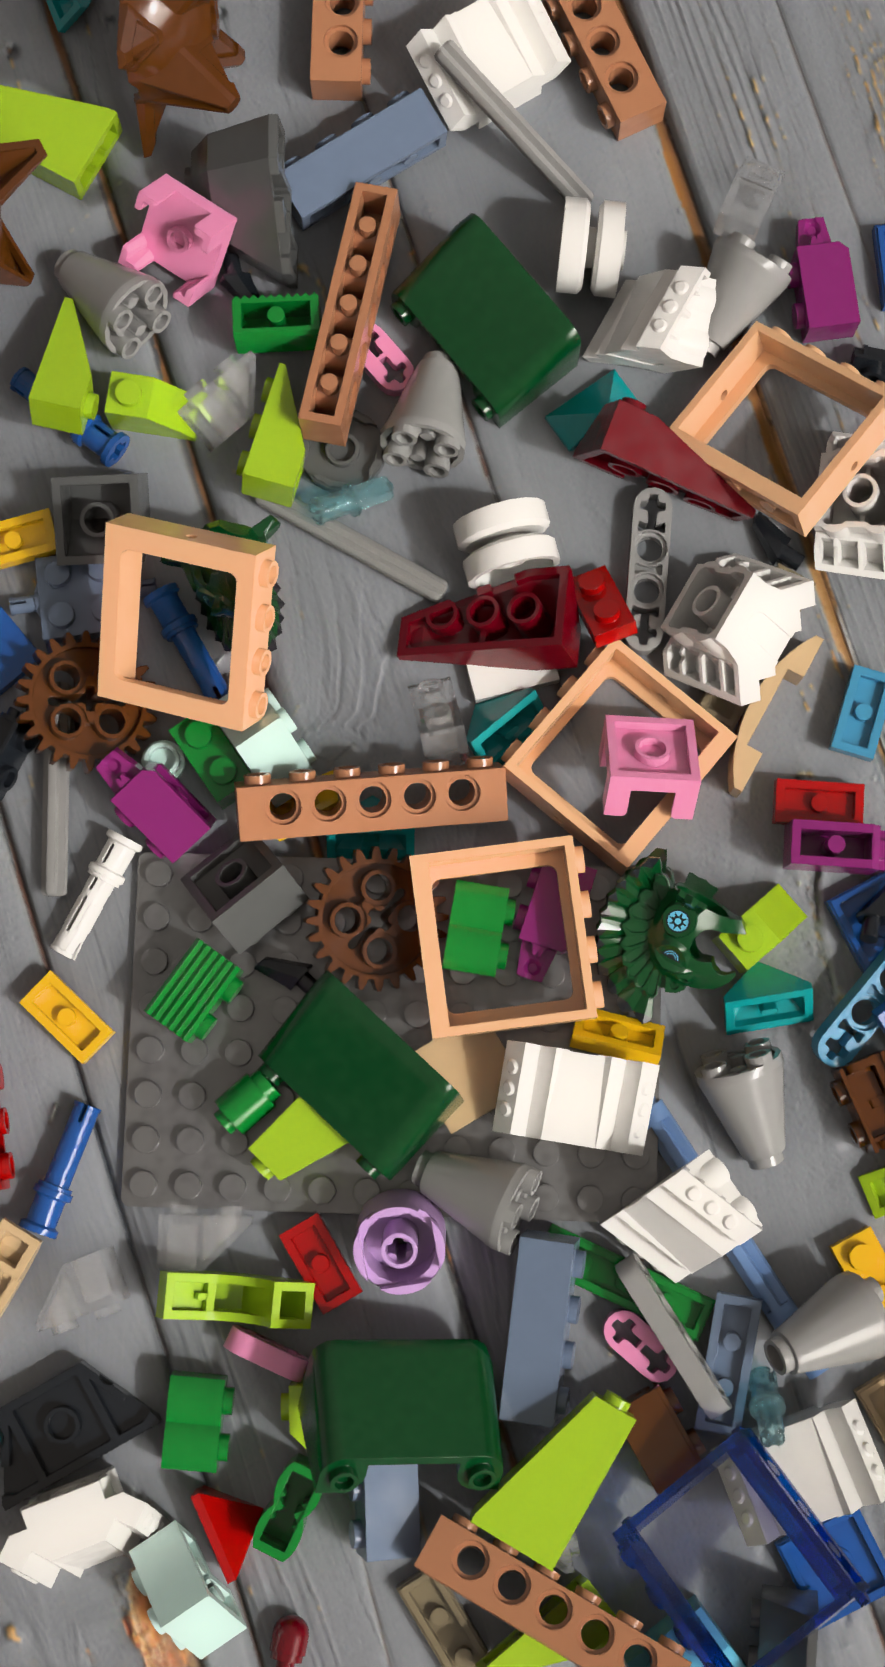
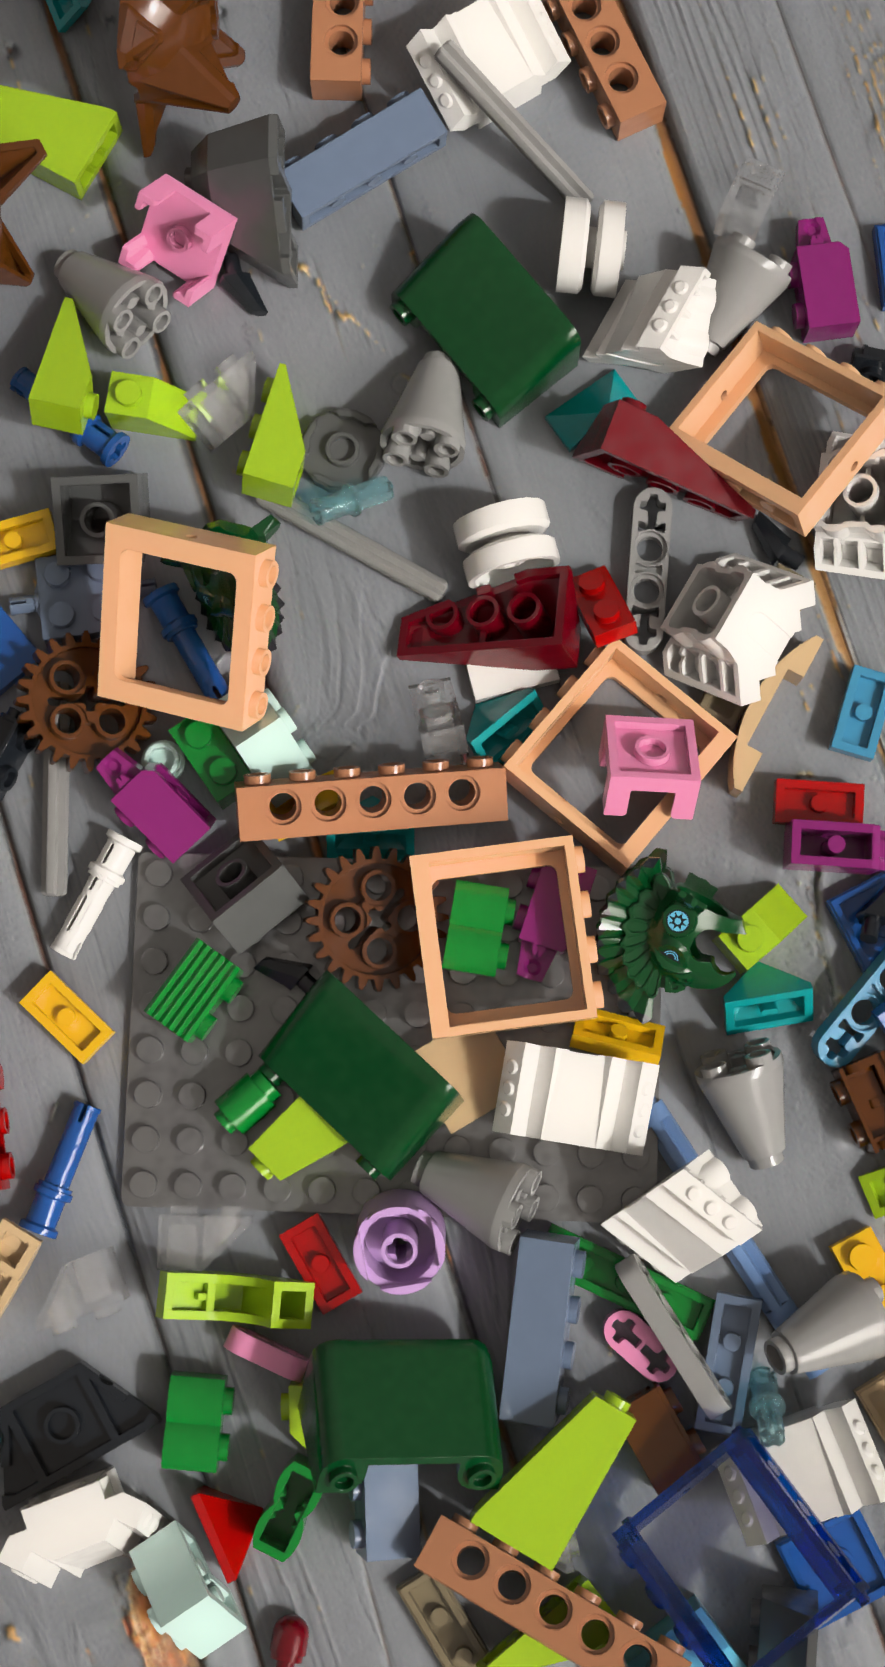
(276, 323): green brick -> none
(350, 314): nougat brick -> none
(391, 354): bright pink beam -> none

